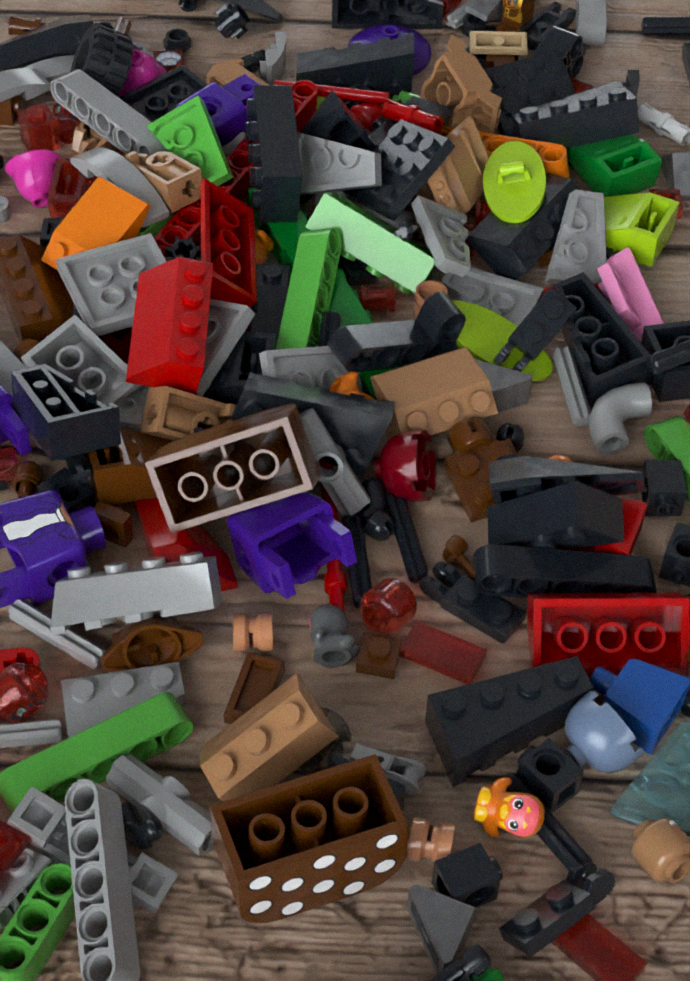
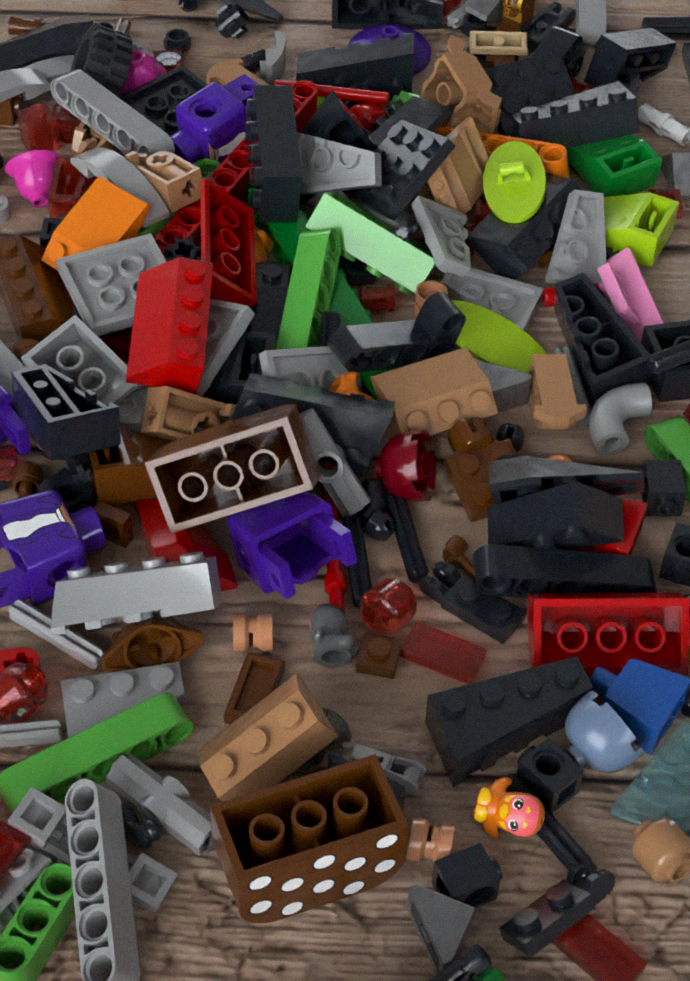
(192, 137): bright green wing -> none
(413, 114): red pin -> none
(537, 329): black hinge -> none
(553, 394): none -> medium nougat piece
(629, 50): none -> black wedge

